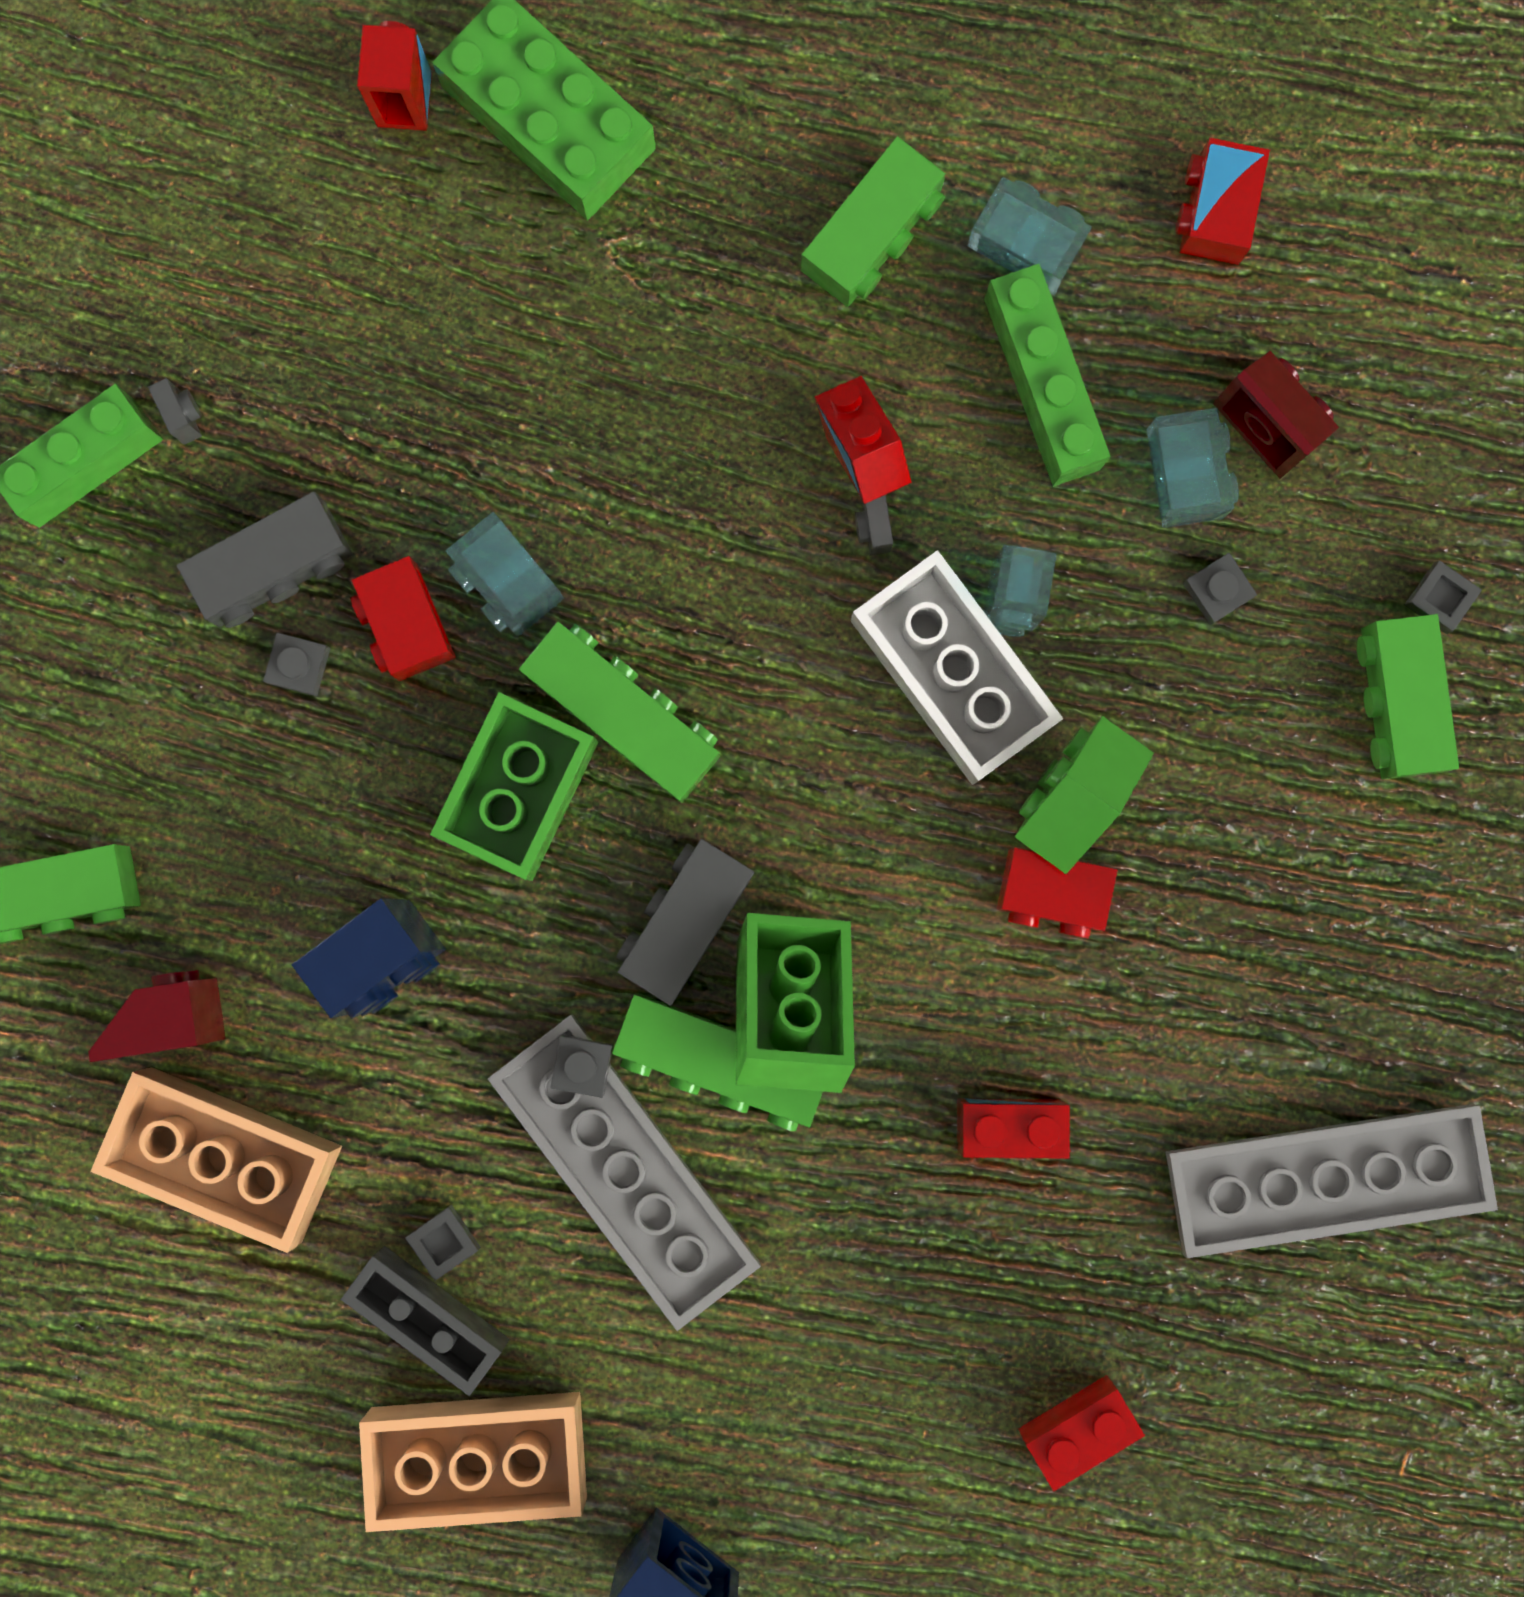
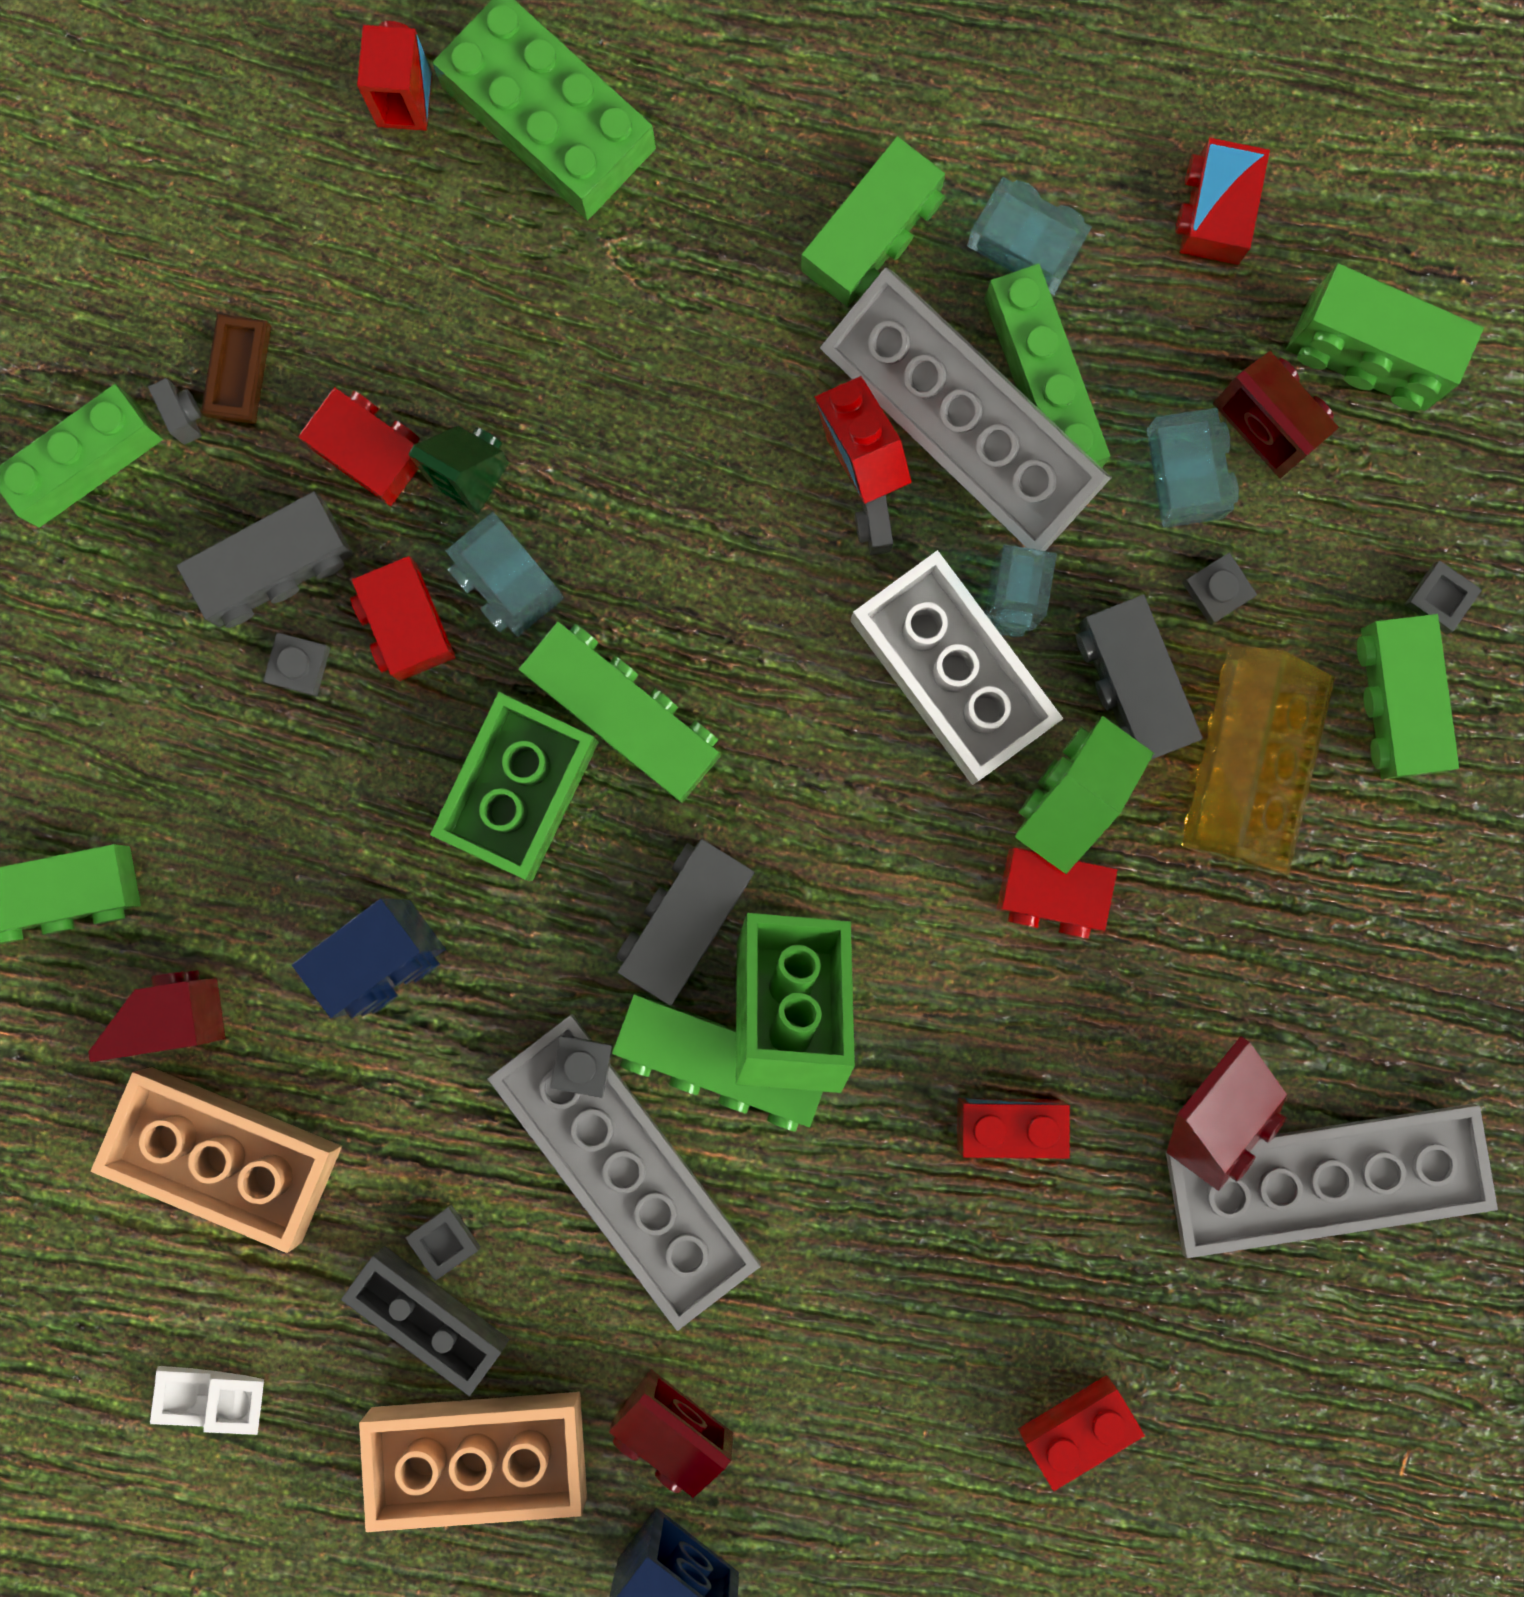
(207, 1399): none -> white slope
(236, 368): none -> reddish brown tile
(362, 445): none -> red brick
(461, 464): none -> dark green slope
(672, 1436): none -> dark red slope
(965, 412): none -> light grey plate
(1138, 676): none -> dark grey brick
(1228, 1117): none -> slope
(1258, 759): none -> clear yellow slope
(1383, 339): none -> bright green brick

